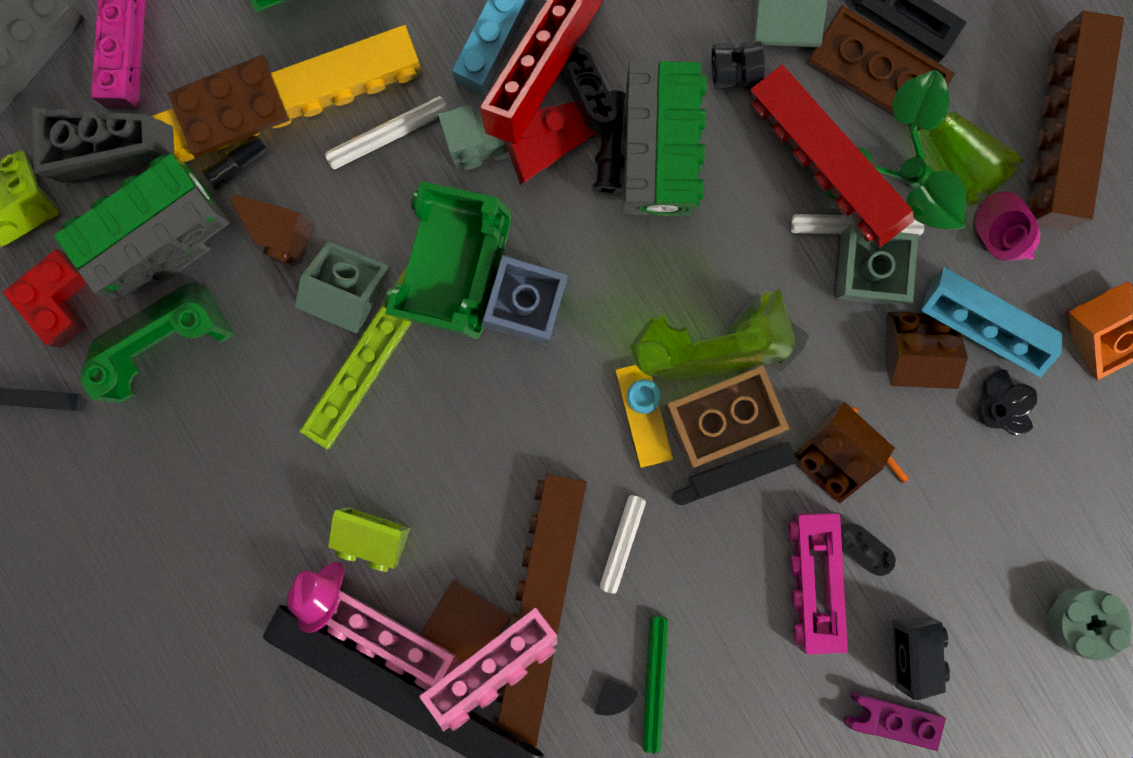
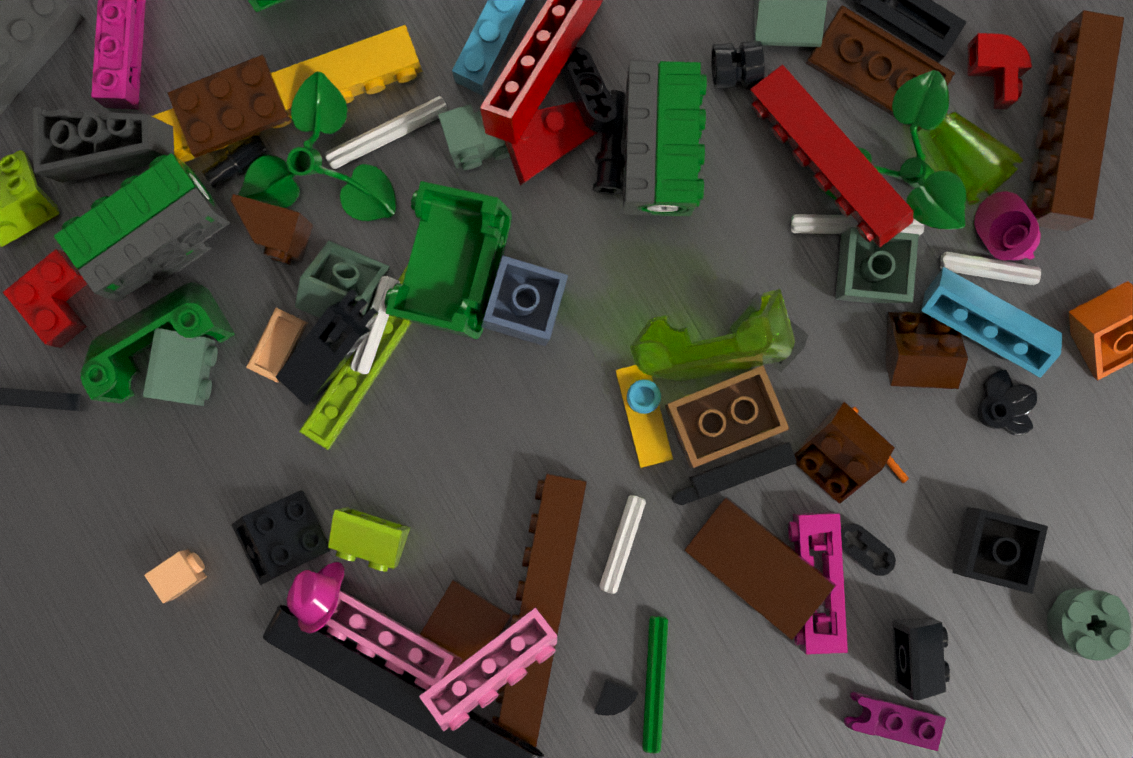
(176, 575): none -> light nougat brick
(180, 368): none -> sand green slope
(276, 344): none -> light nougat tile
(280, 536): none -> black bracket
(314, 361): none -> black hinge
(319, 108): none -> green plant
(367, 349): none -> white axle
(760, 568): none -> reddish brown tile
(990, 268): none -> white axle
(1000, 549): none -> black brick
(1004, 60): none -> red brick

